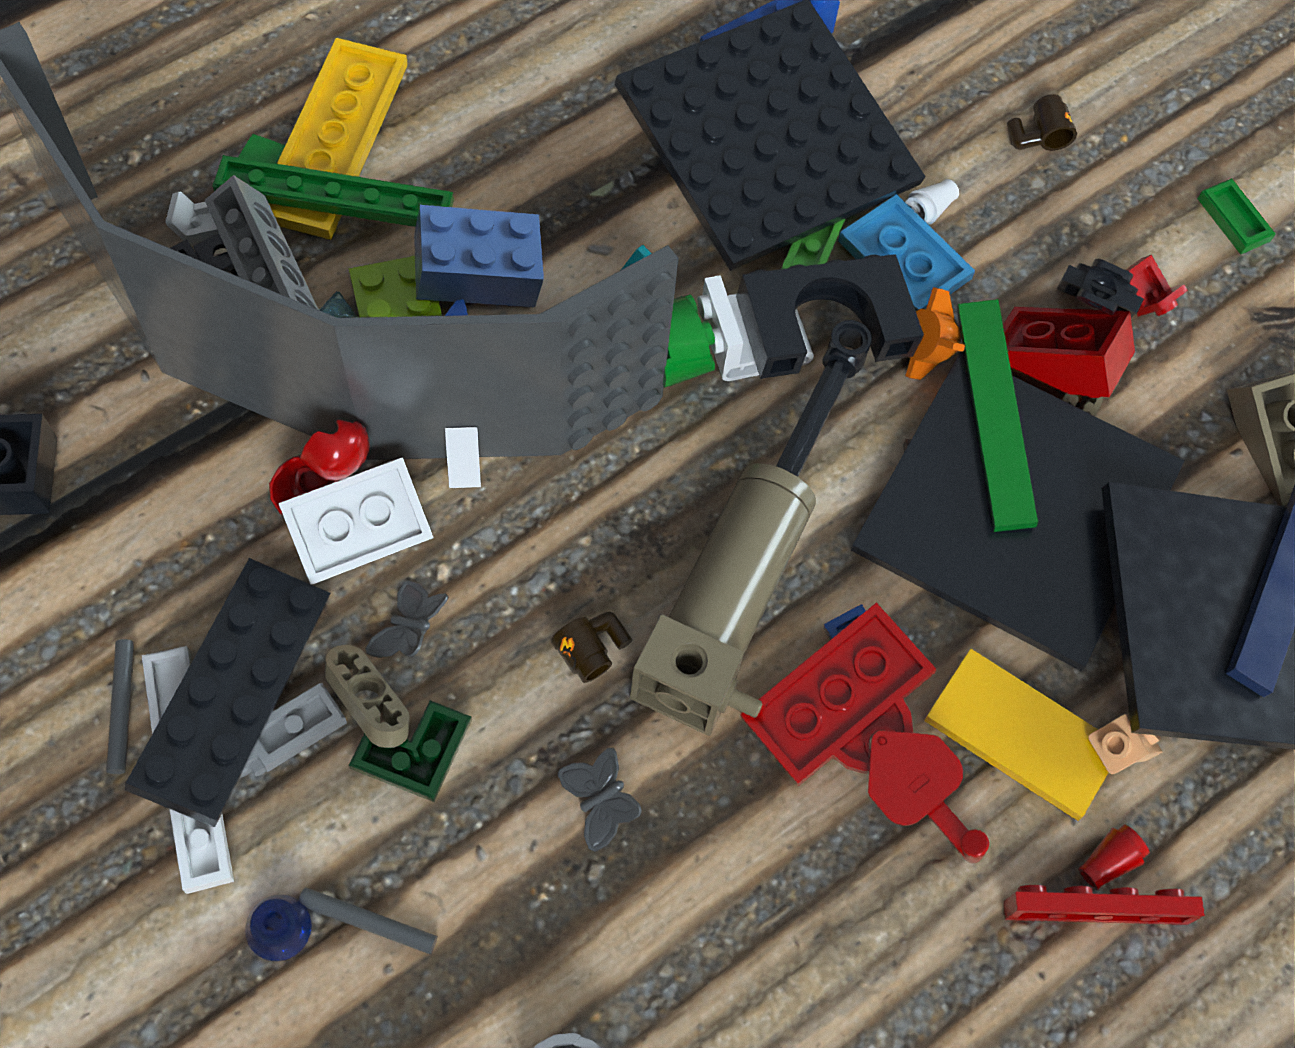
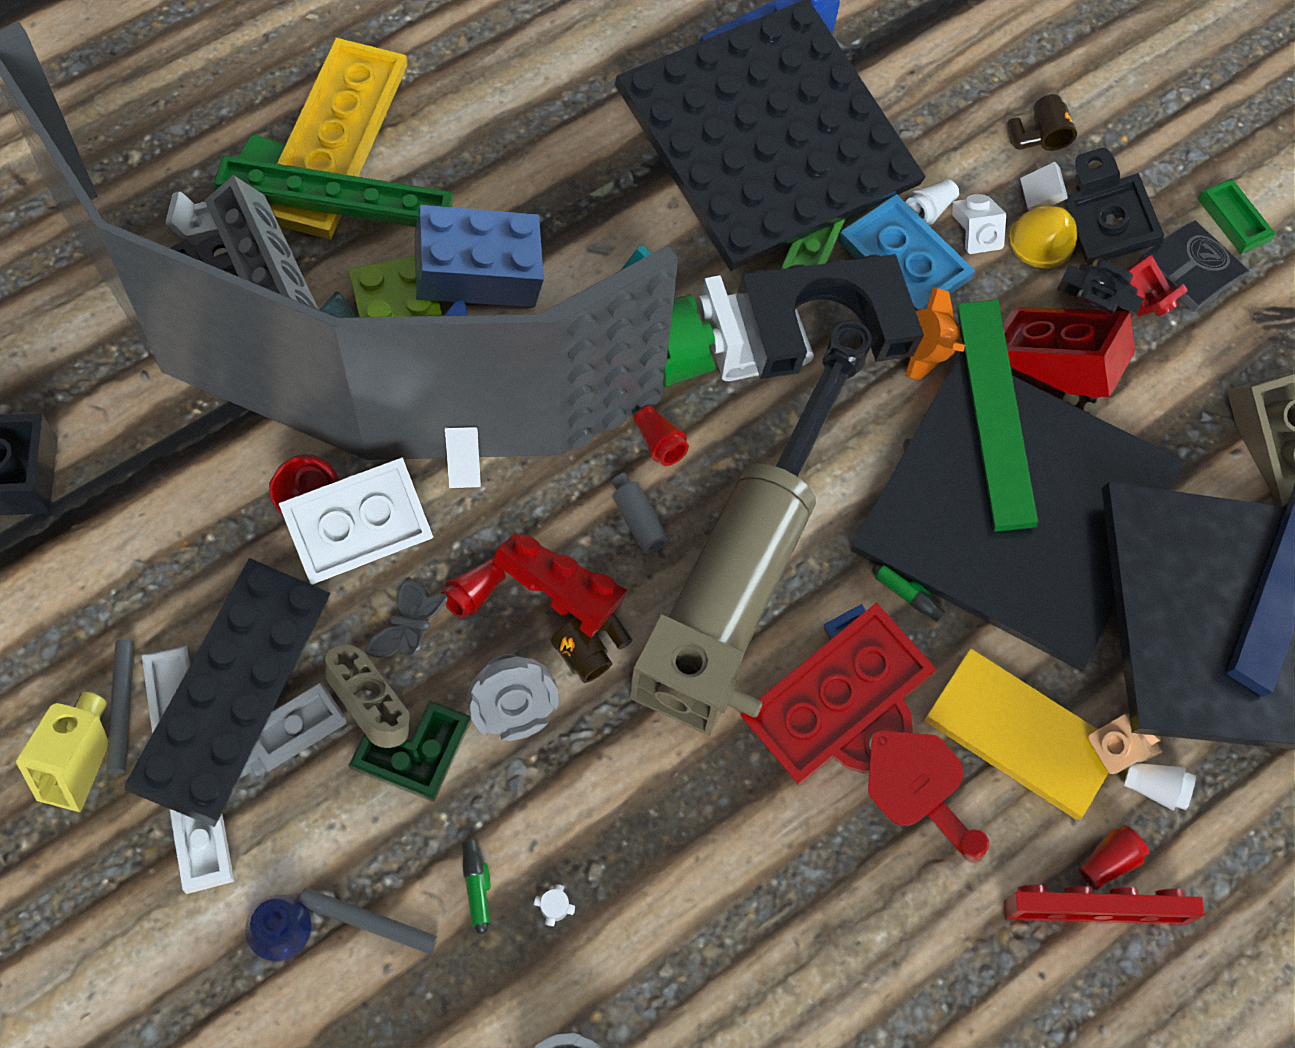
(65, 752): none -> light yellow torso
(339, 453): red hair -> none
(472, 588): none -> red cone
(477, 883): none -> piece
(512, 697): none -> light grey tile
(554, 905): none -> white piece
(571, 586): none -> red wing
(605, 796): dark grey piece -> none
(639, 515): none -> dark grey cylinder
(663, 439): none -> red cone
(911, 592): none -> piece
(982, 221): none -> white bracket
(1044, 187): none -> white tile
(1044, 237): none -> yellow hat
(1104, 193): none -> black plate
(1161, 783): none -> white cone
(1198, 262): none -> black slope

